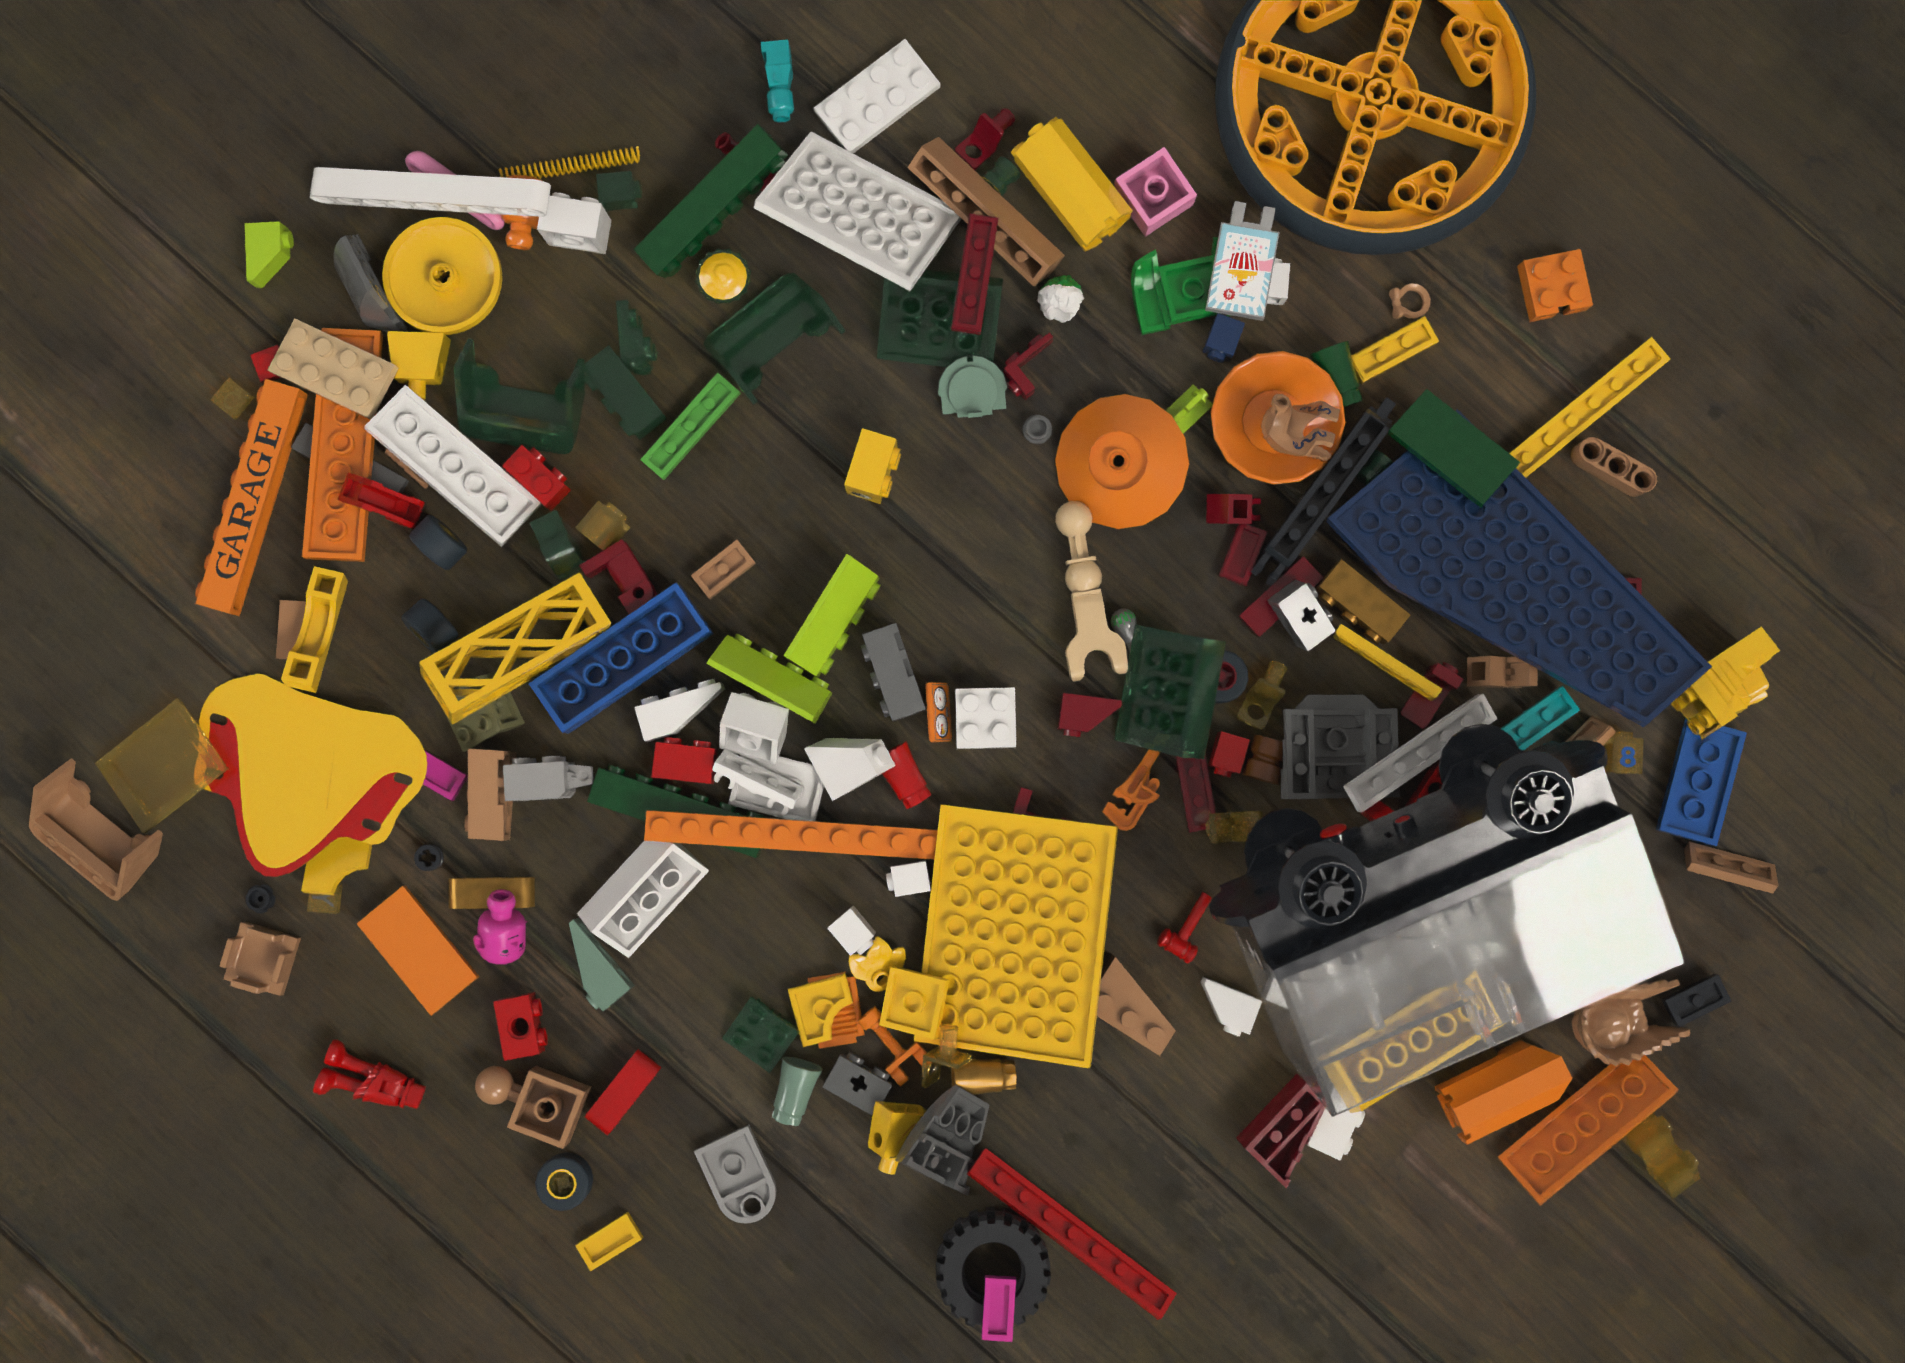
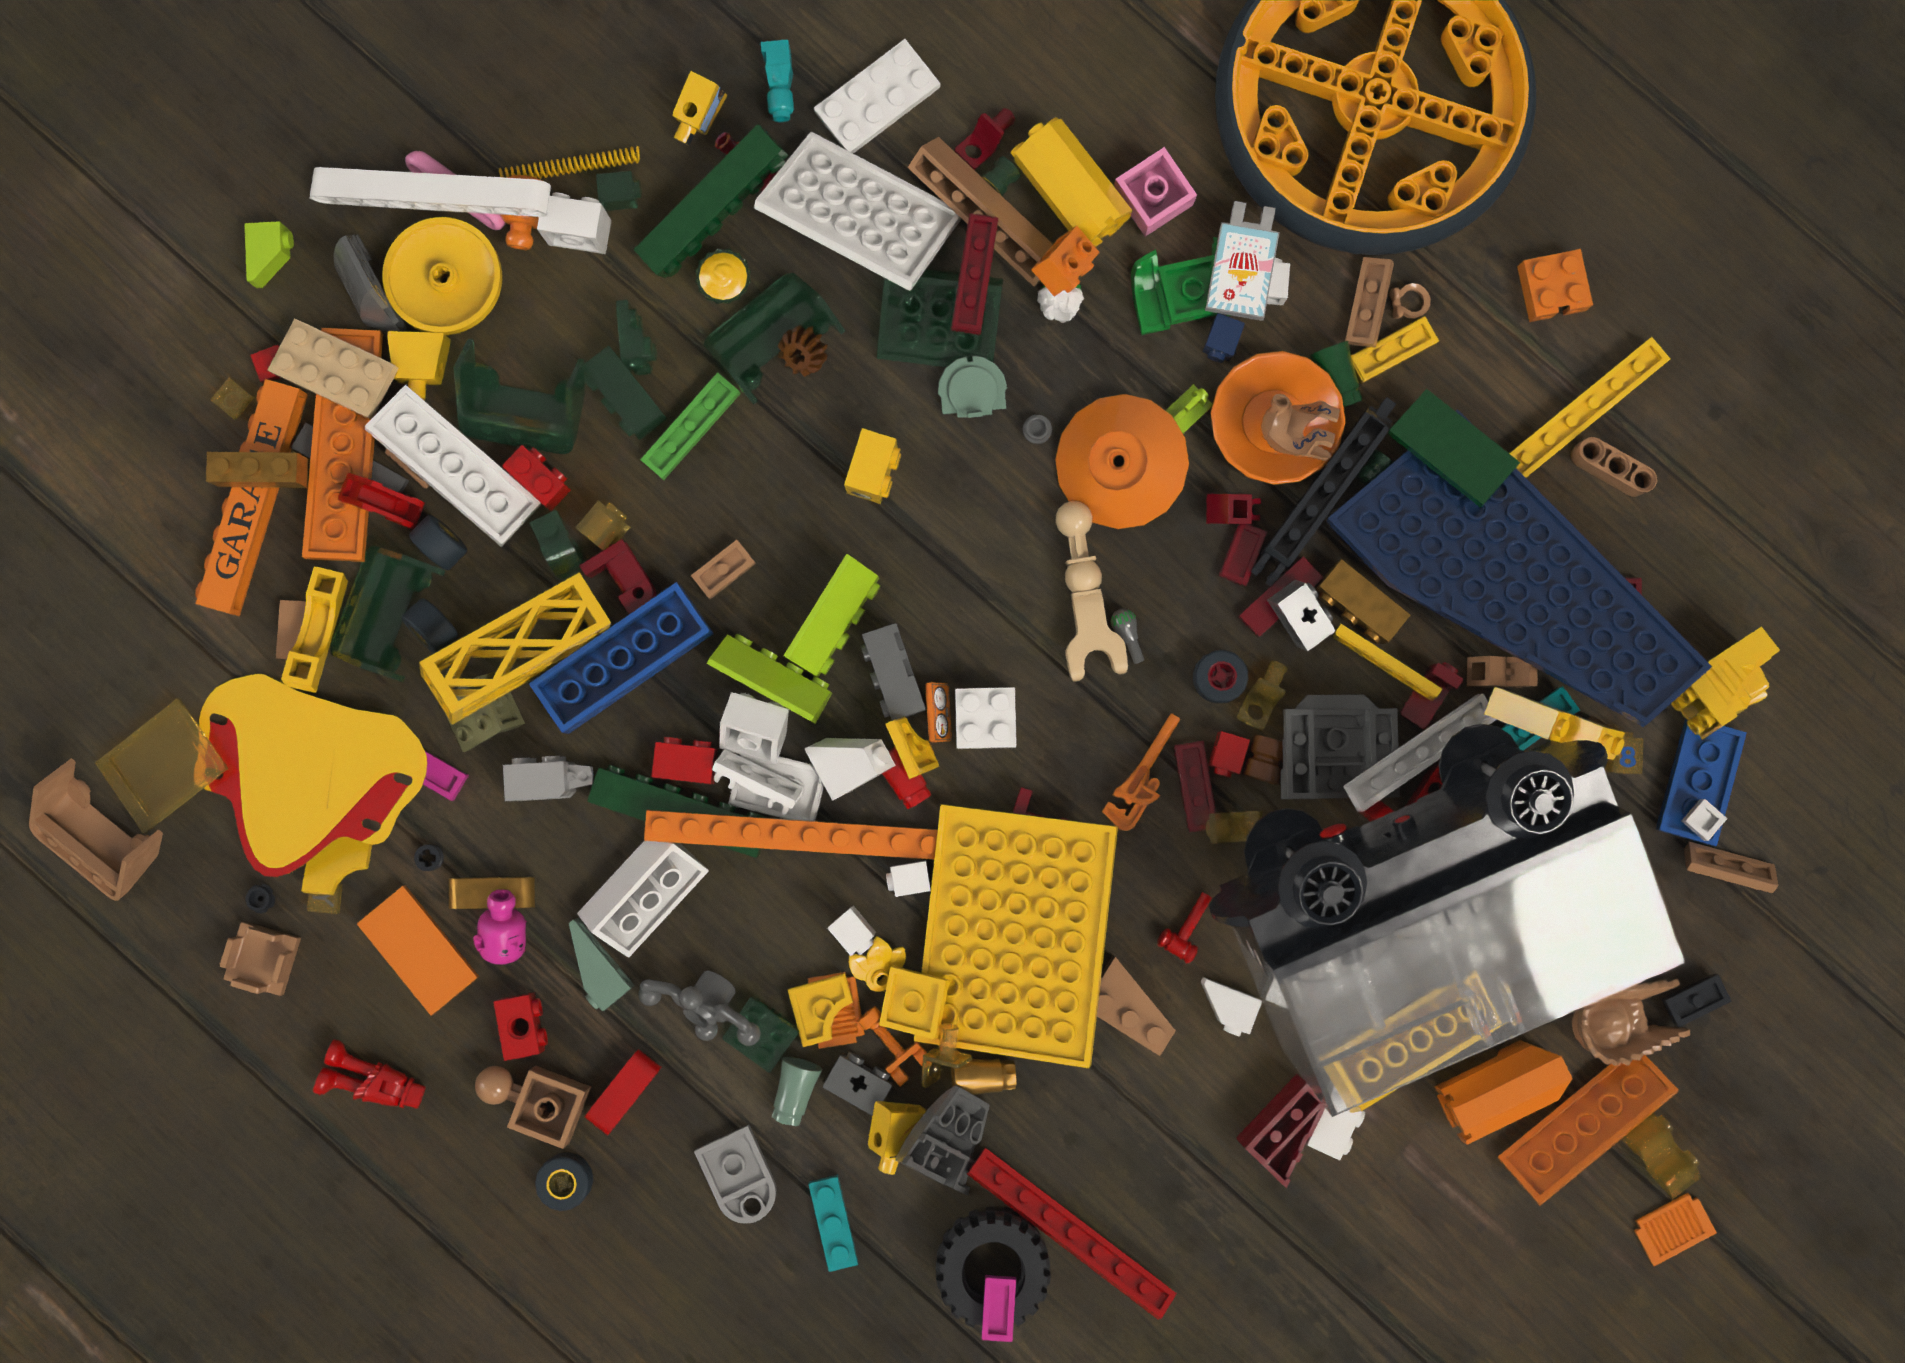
(257, 469): none -> pearl gold brick
(376, 610): none -> clear green windscreen
(488, 812): medium nougat wedge -> none
(609, 1241): yellow tile -> none
(671, 714): white slope -> none
(701, 97): none -> yellow torso
(703, 1005): none -> dark grey wheel
(802, 350): none -> reddish brown gear
(833, 1223): none -> teal plate
(913, 750): none -> yellow tile
(1018, 382): dark red bracket -> none
(1066, 261): none -> orange brick
(1083, 713): dark red slope -> none
(1170, 691): clear green slope -> none
(1369, 301): none -> medium nougat plate
(1550, 721): none -> yellow arch
(1673, 1228): none -> orange window
(1704, 819): none -> white plate

